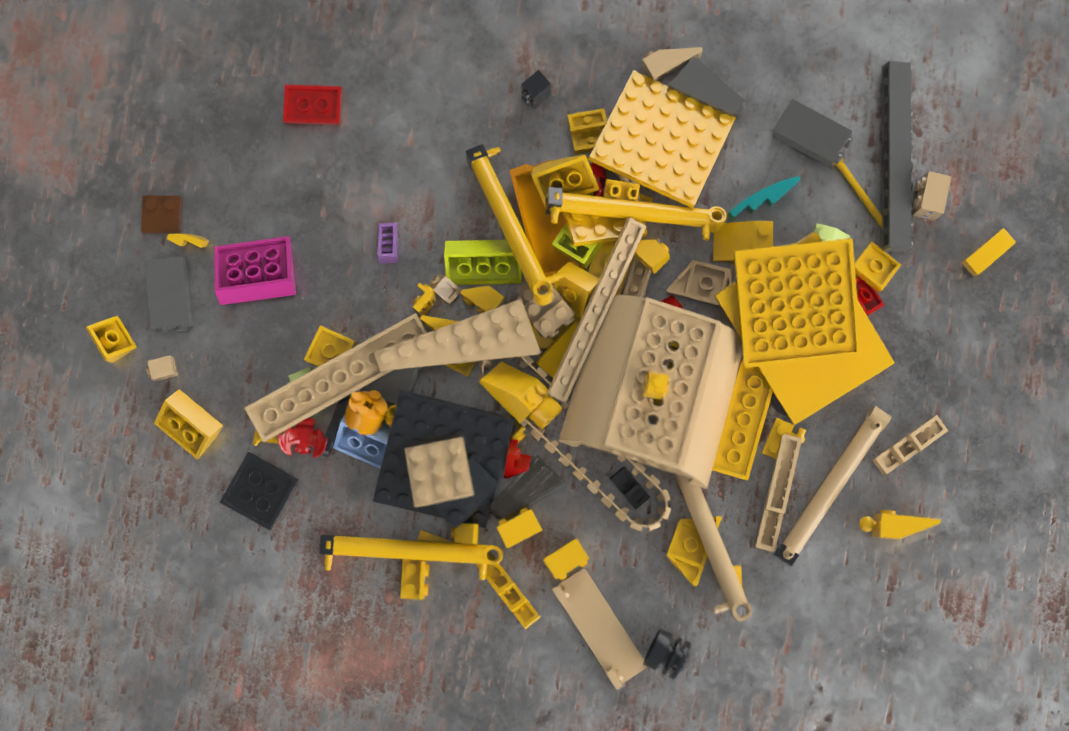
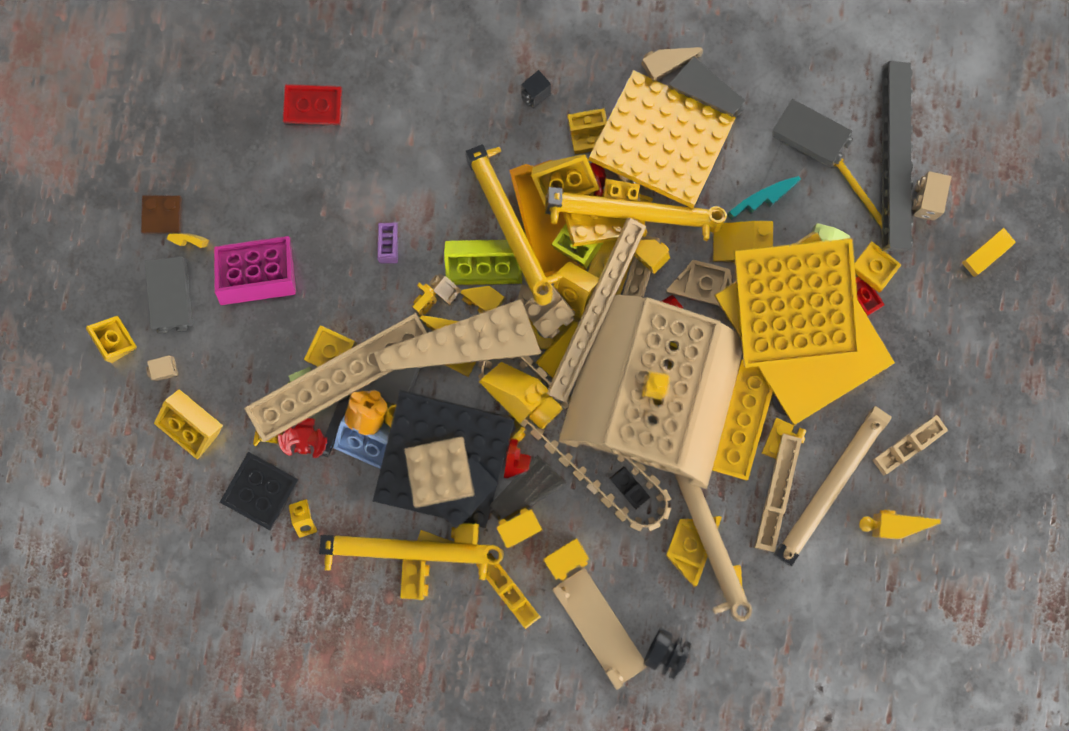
(301, 516): none -> yellow bracket

